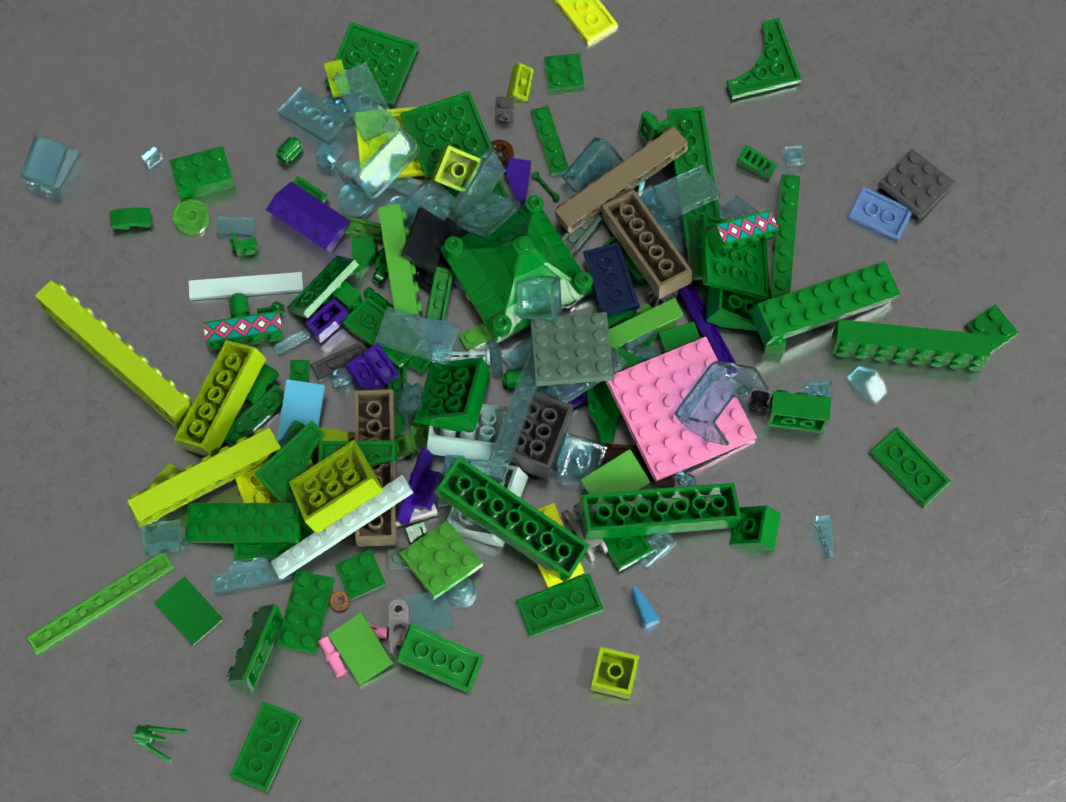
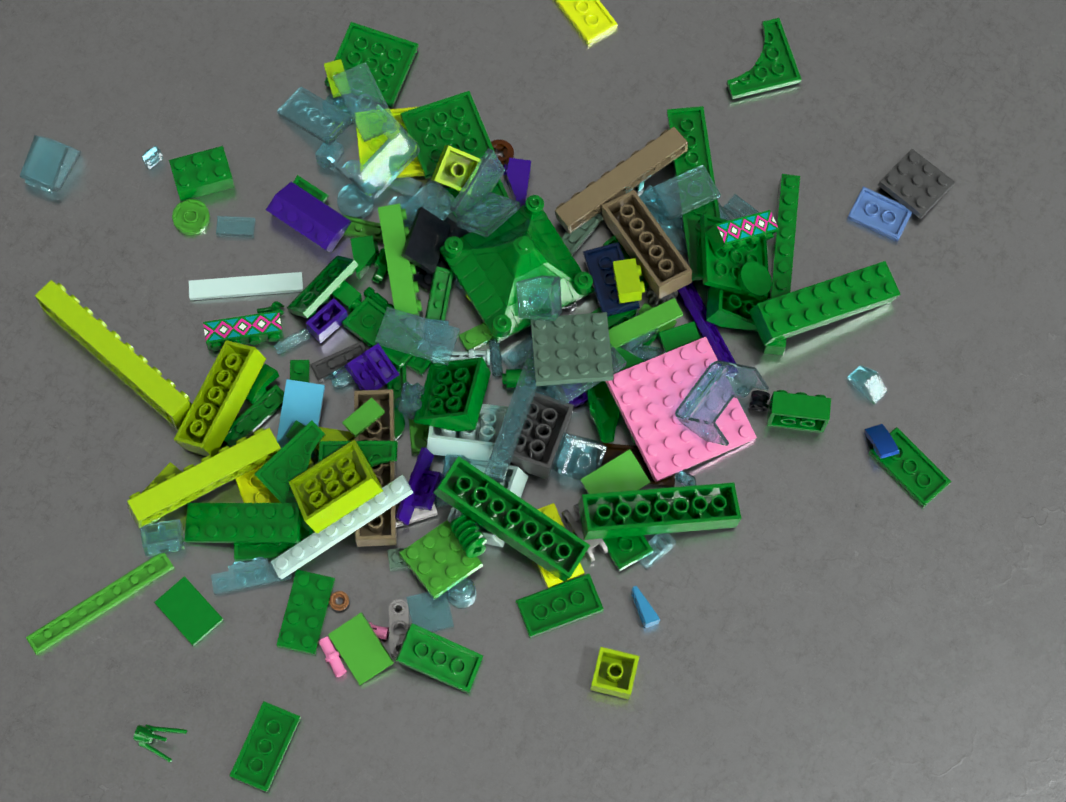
(128, 217): green slope -> none
(238, 305): green brick -> none
(244, 247): green bracket -> none
(256, 648): green slope -> none
(289, 150): green brick -> none
(360, 574): green plate -> none
(363, 417): none -> bright green tile
(404, 446): bright green plate -> none
(415, 532): plate -> none
(468, 536): none -> green piece
(504, 108): dark grey bracket -> none
(520, 82): lime slope -> none
(536, 175): green hinge -> none
(549, 140): green plate -> none
(564, 72): green plate -> none
(591, 164): clear light blue slope -> none
(627, 280): none -> lime brick
(649, 126): green bracket -> none
(741, 161): green slope -> none
(754, 279): none -> green tile
(756, 529): green slope -> none
(794, 156): clear light blue plate -> none
(825, 387): clear light blue brick -> none
(825, 531): clear light blue slope -> none
(882, 441): none -> blue slope
(911, 344): green brick -> none
(993, 323): green plate -> none

